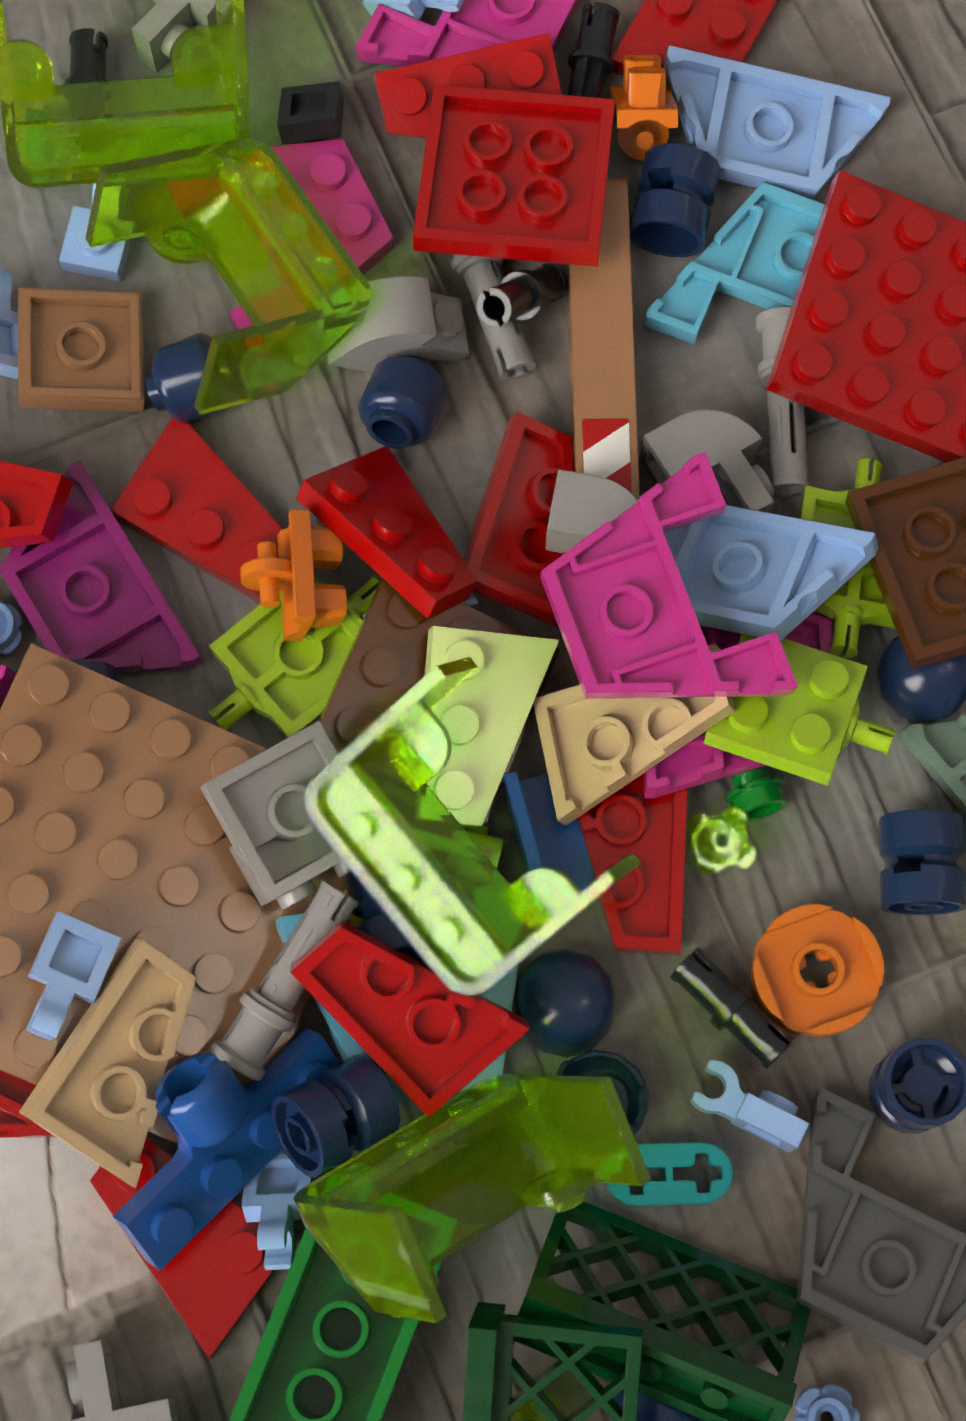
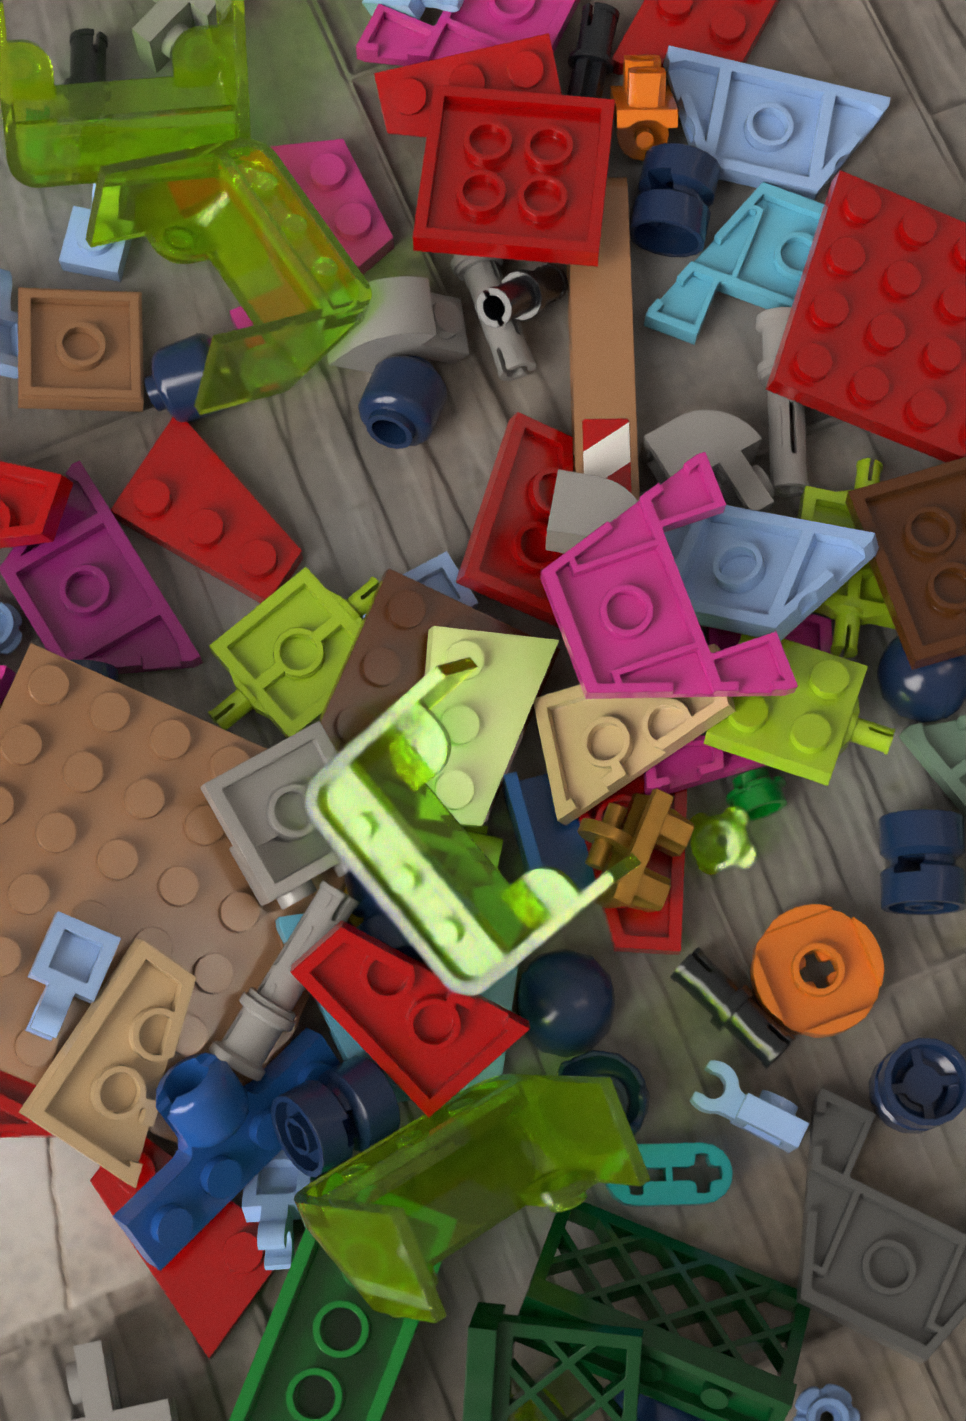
(299, 551): orange hips -> none
(310, 112): black plate -> none
(390, 528): red wing -> none
(636, 830): none -> pearl gold hips

